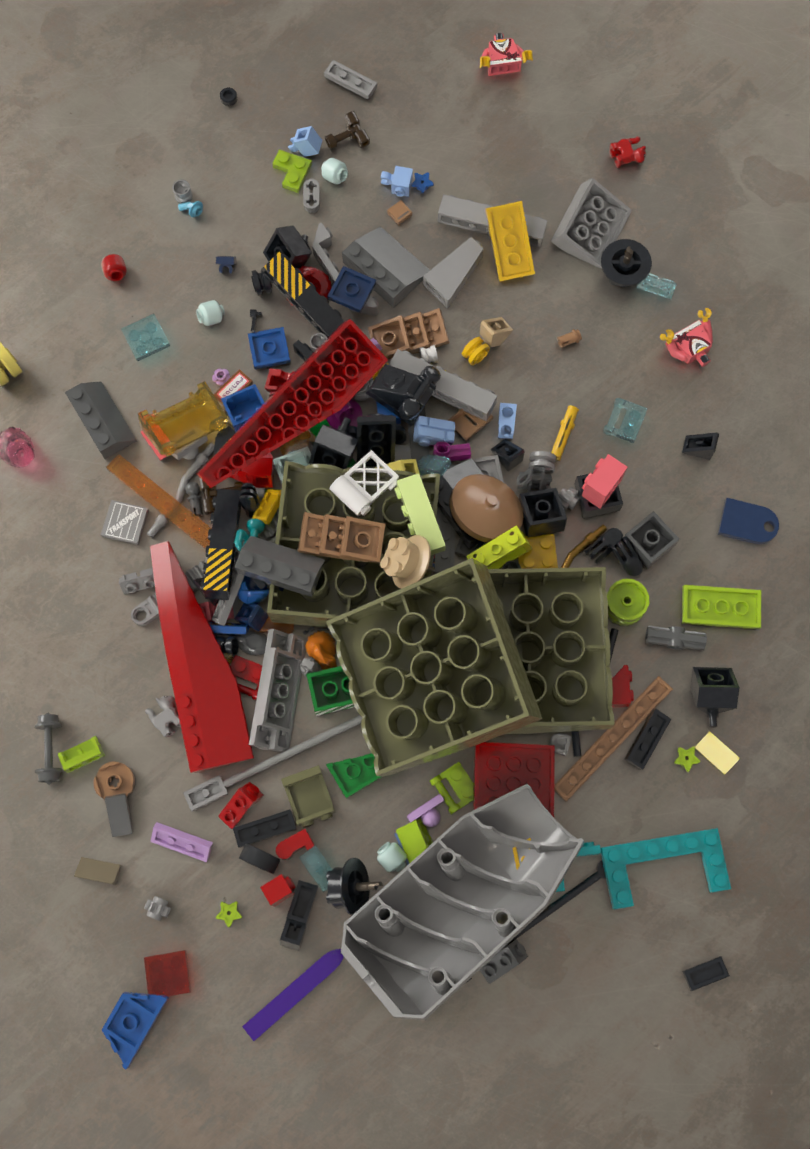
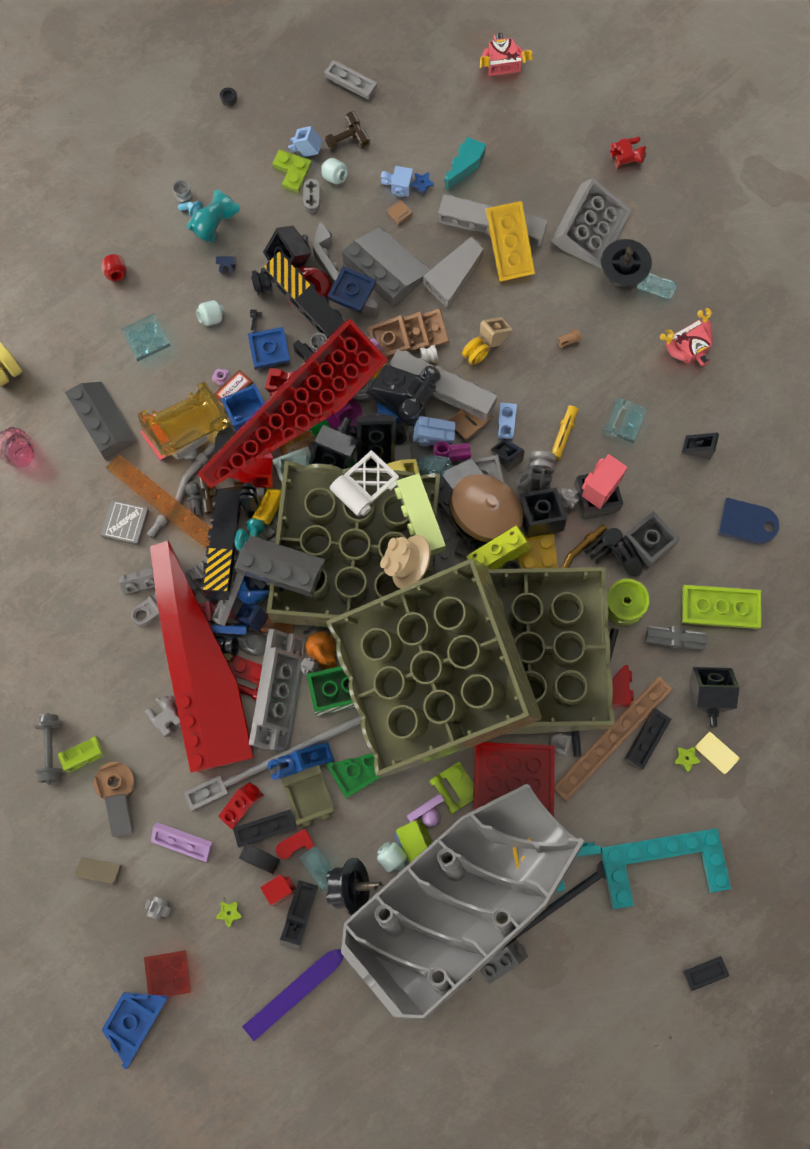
(206, 220): none -> teal animal
(300, 761): none -> blue plate
(341, 537): medium nougat slope -> none
(468, 160): none -> teal slope

